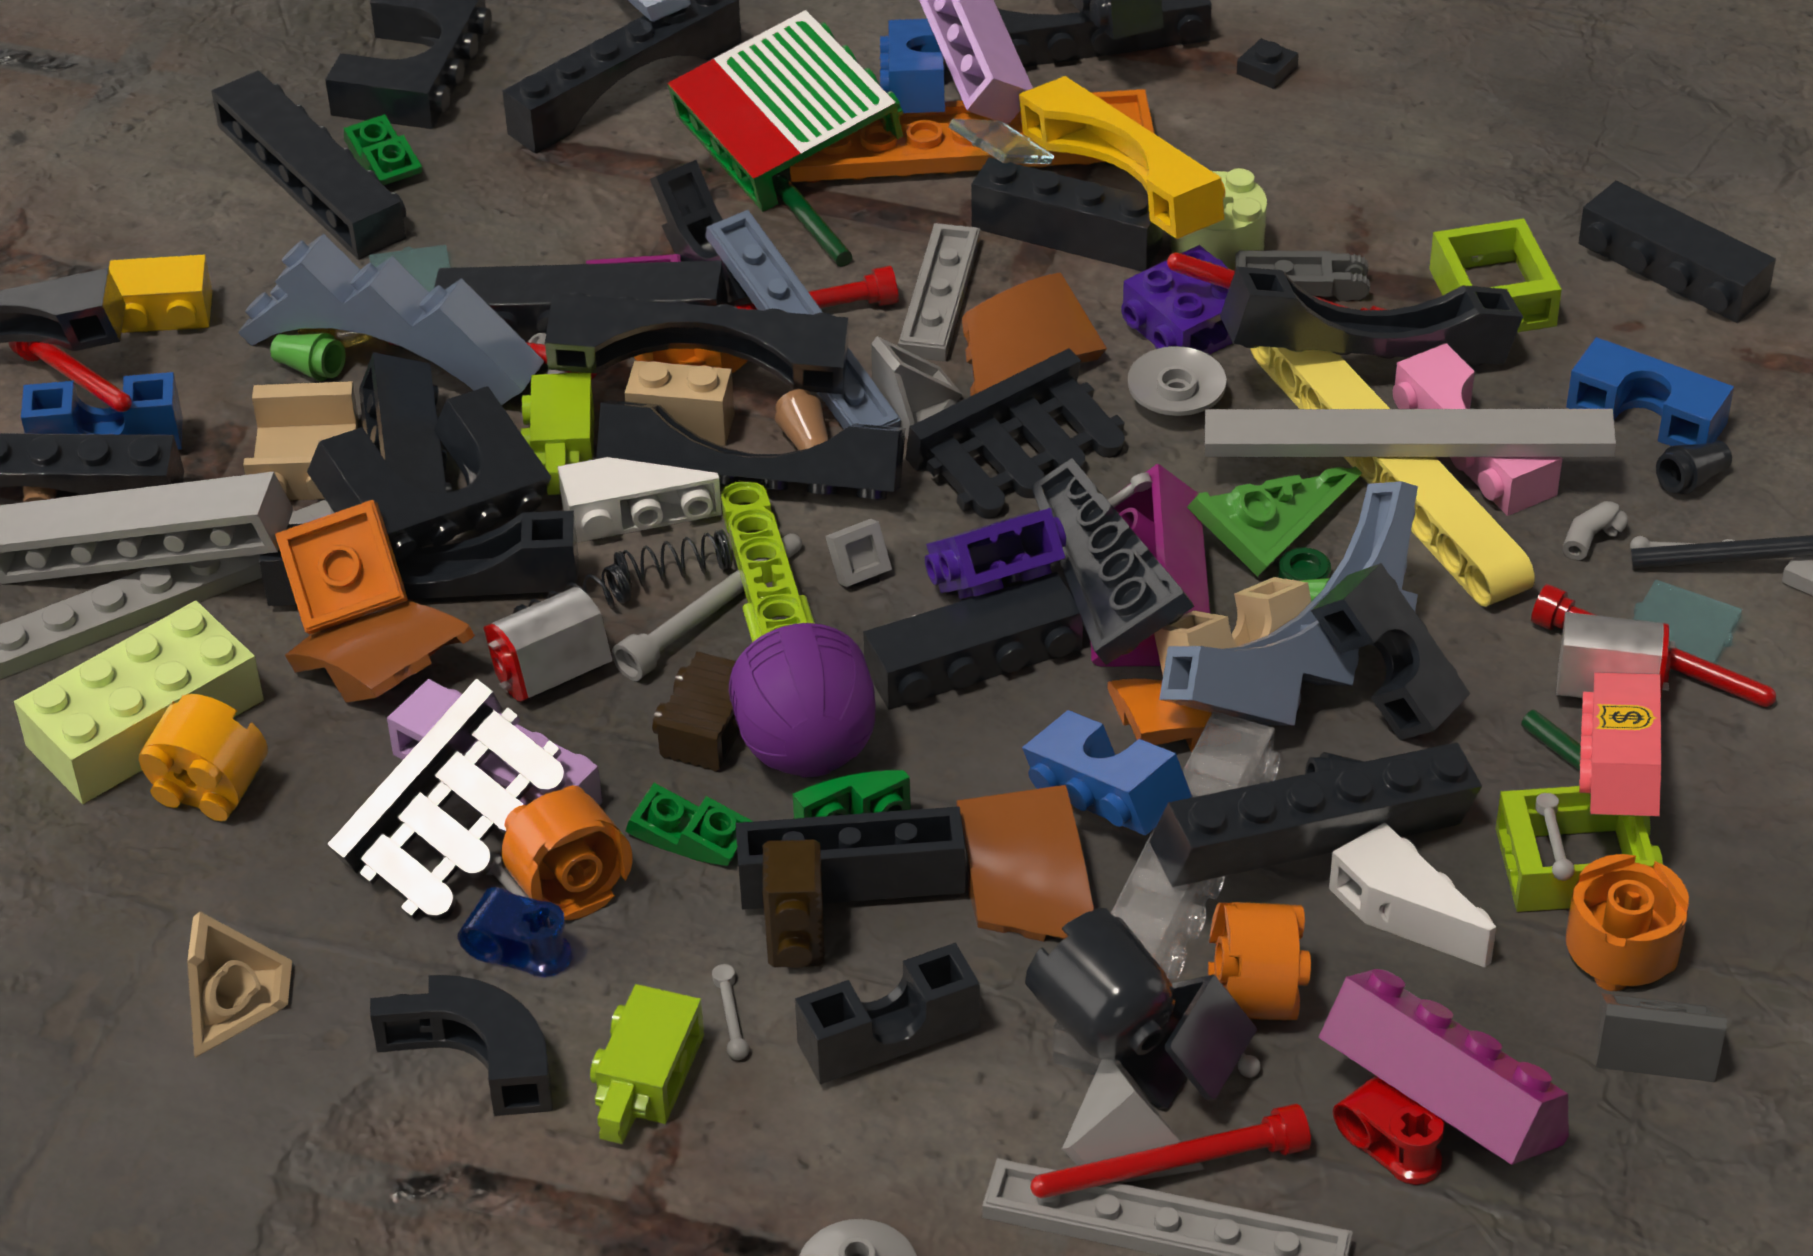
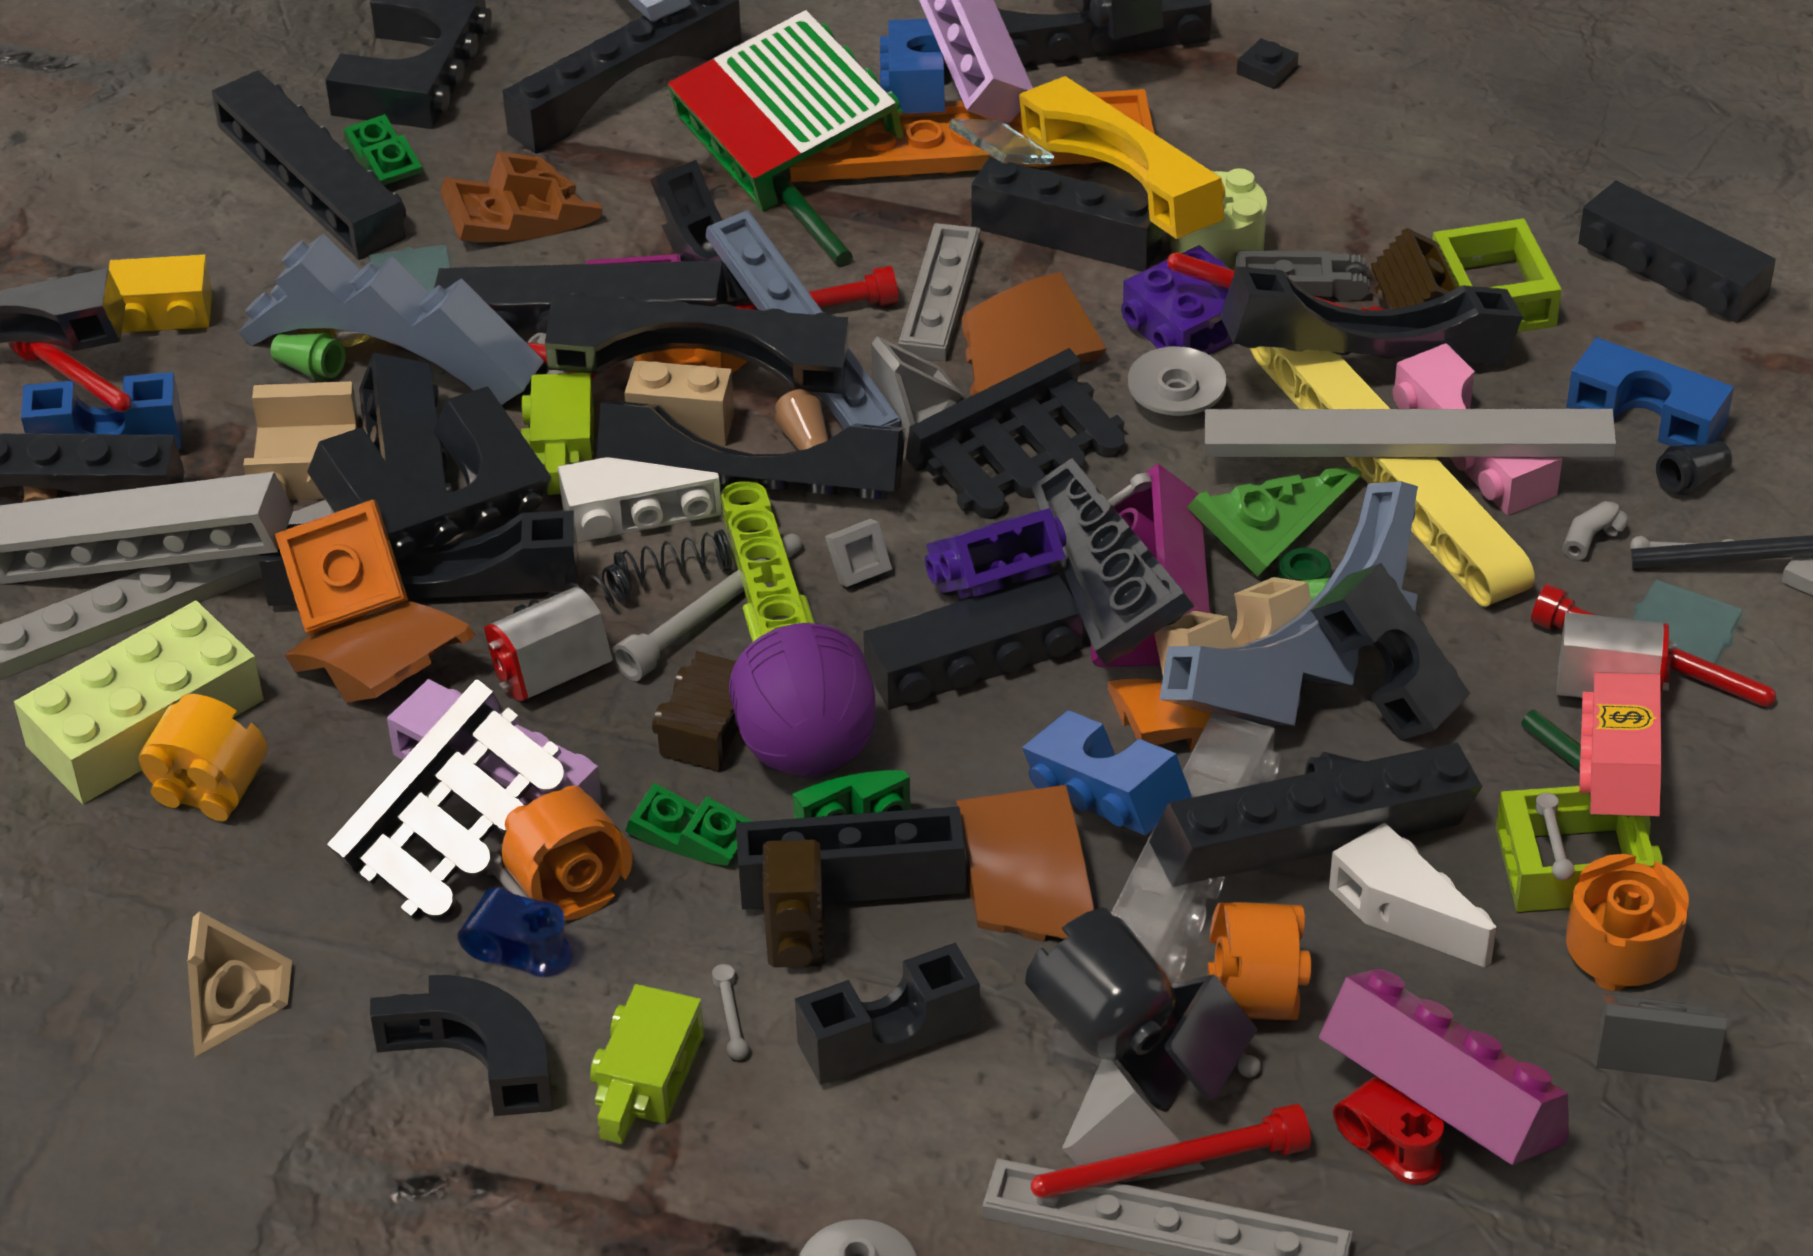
(517, 204): none -> dark orange slope
(1412, 271): none -> dark brown brick

